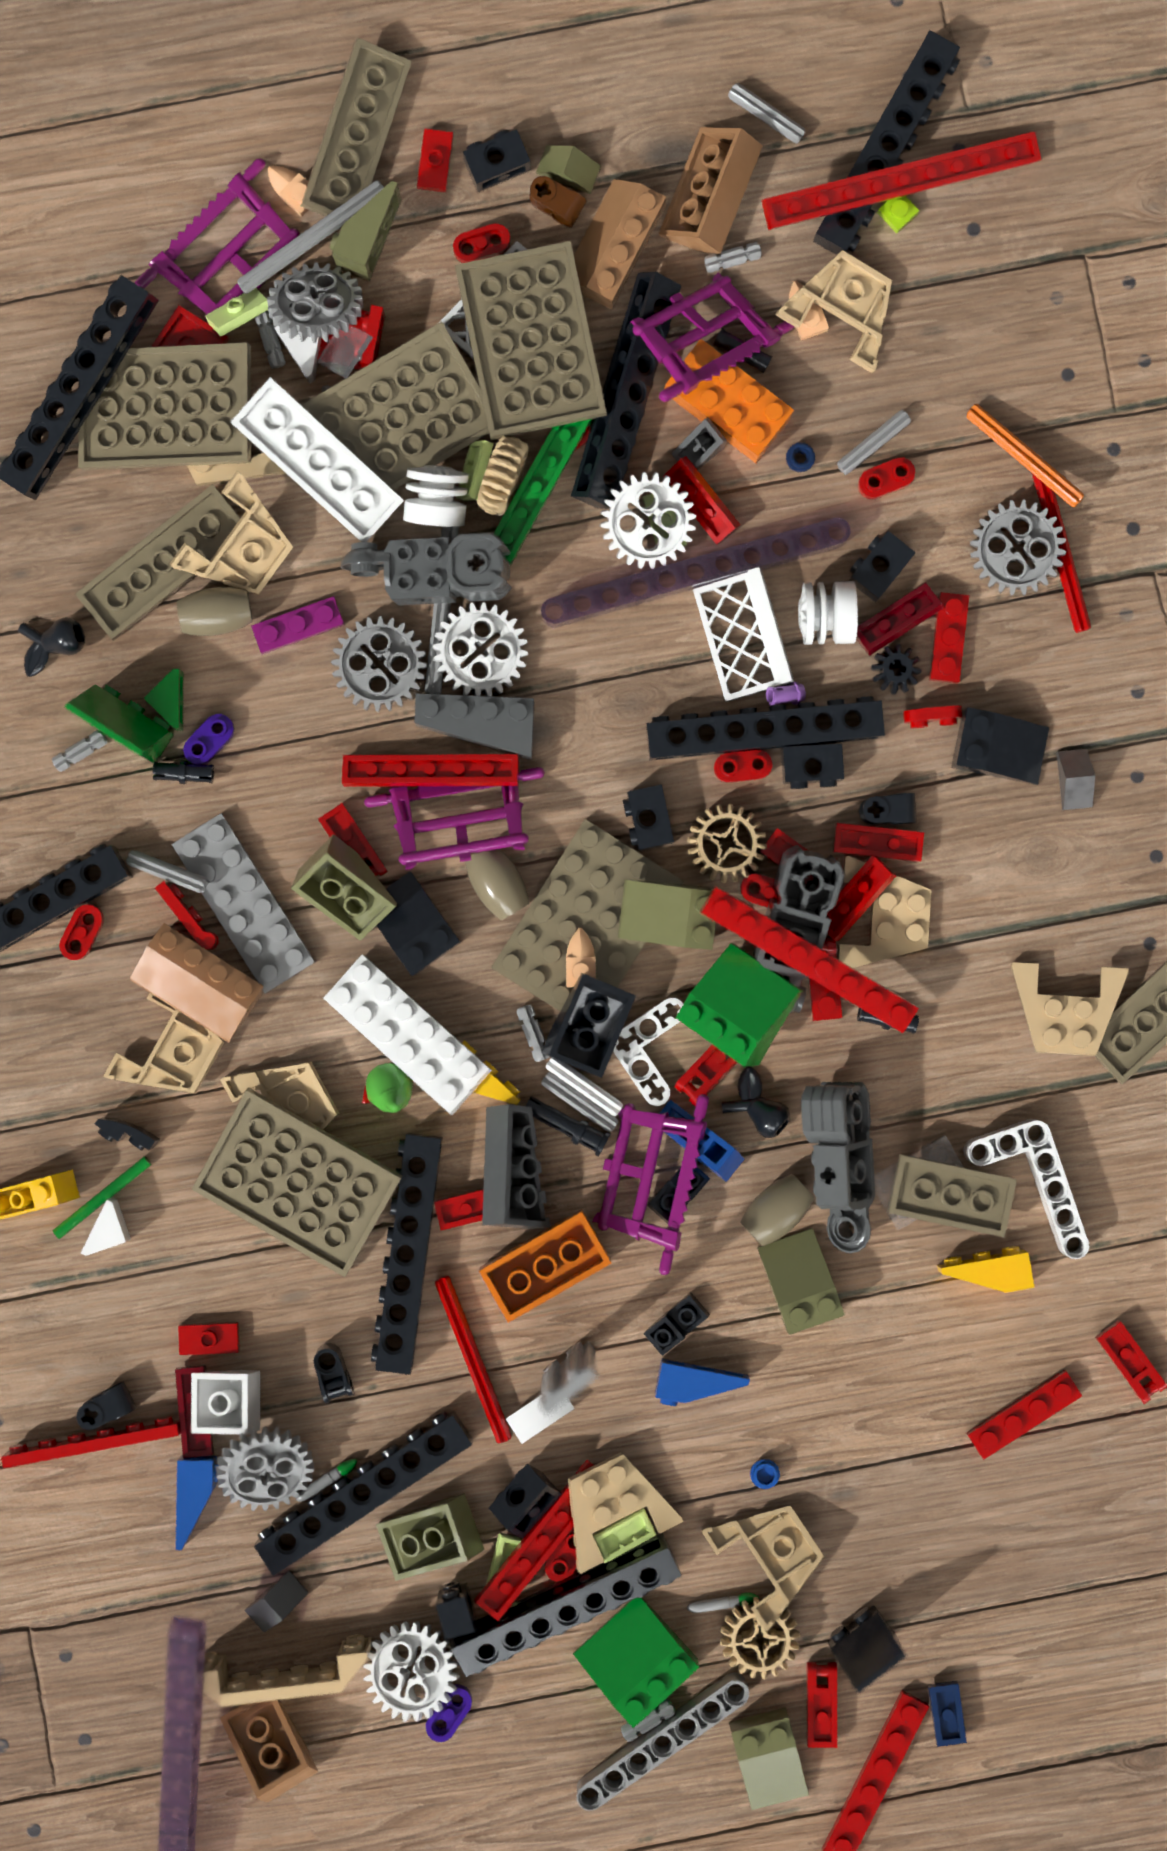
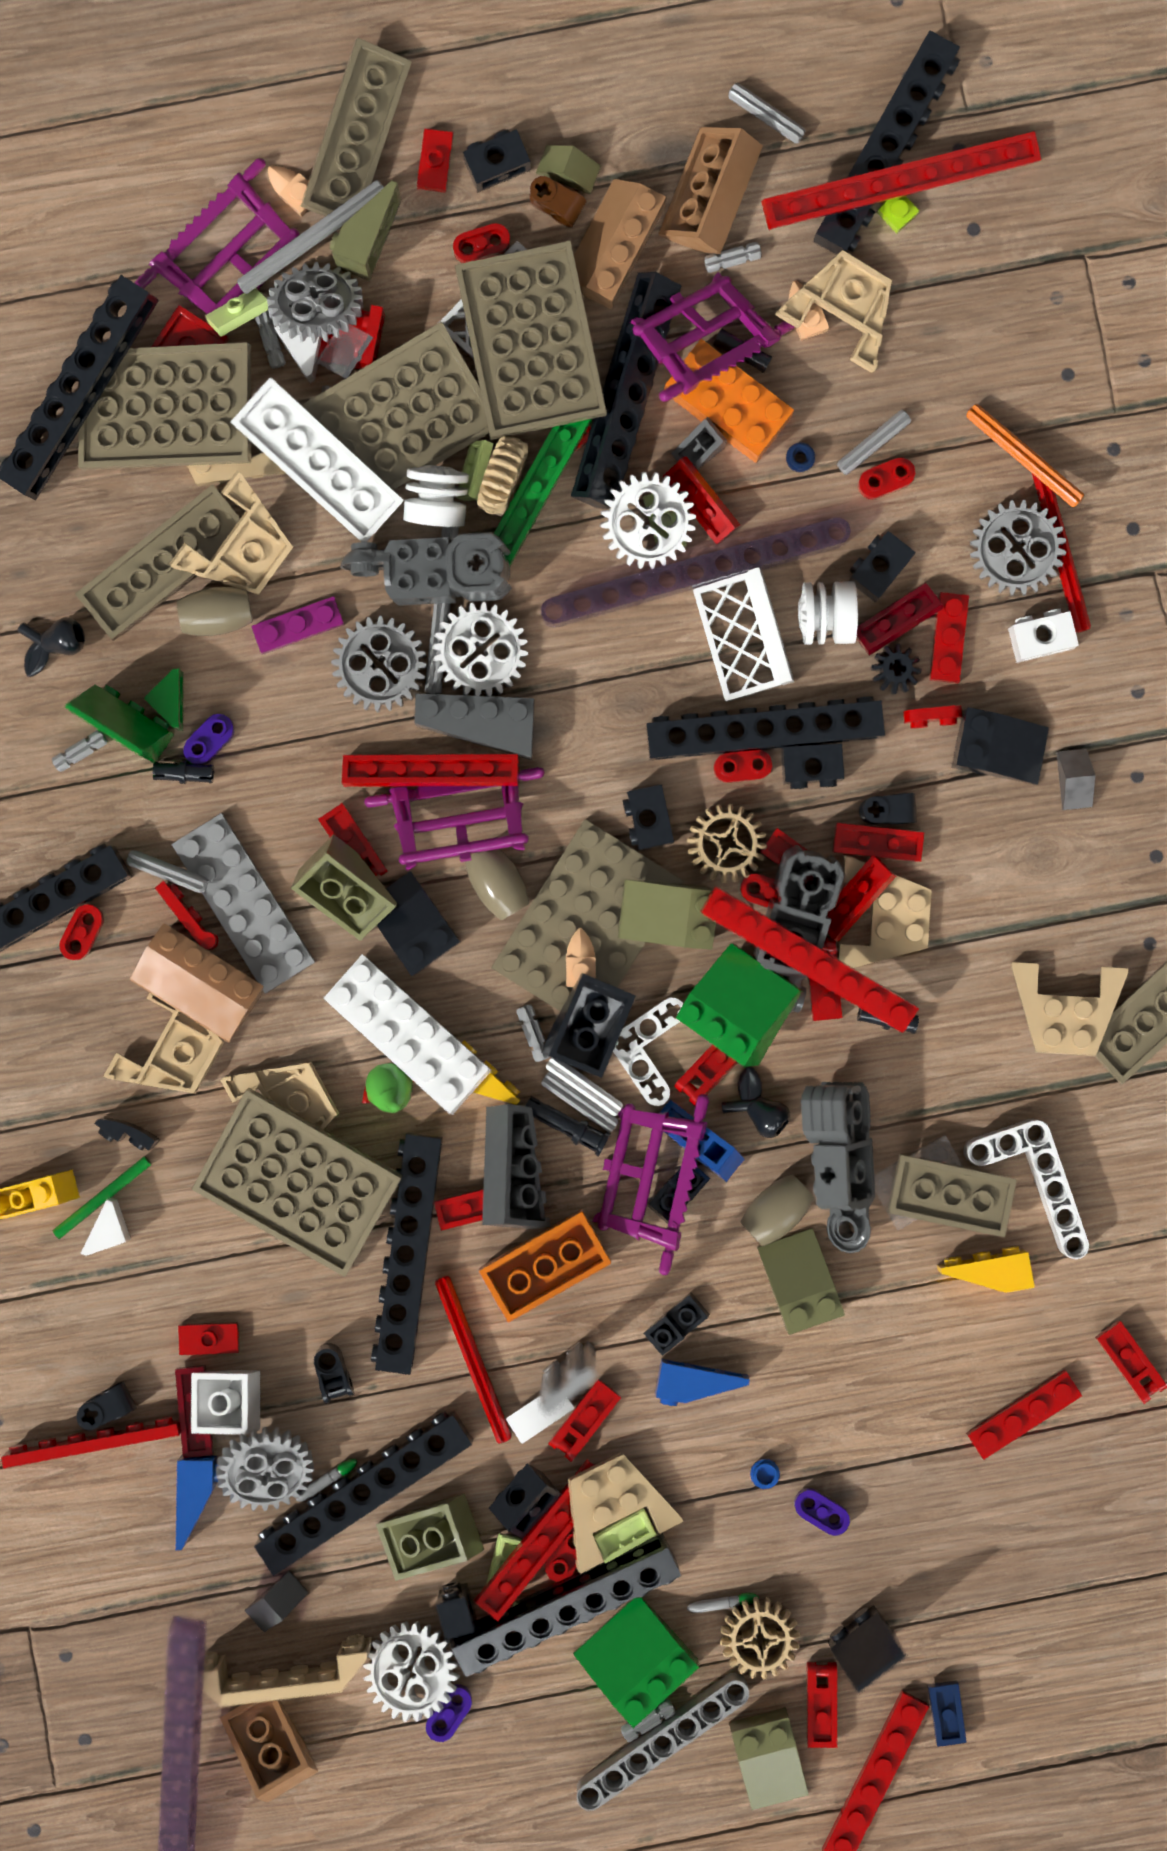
(585, 1419): none -> red plate
(782, 1551): tan wing -> none
(790, 693): medium lavender pin -> none
(821, 1510): none -> dark purple plate
(1027, 645): none -> white brick

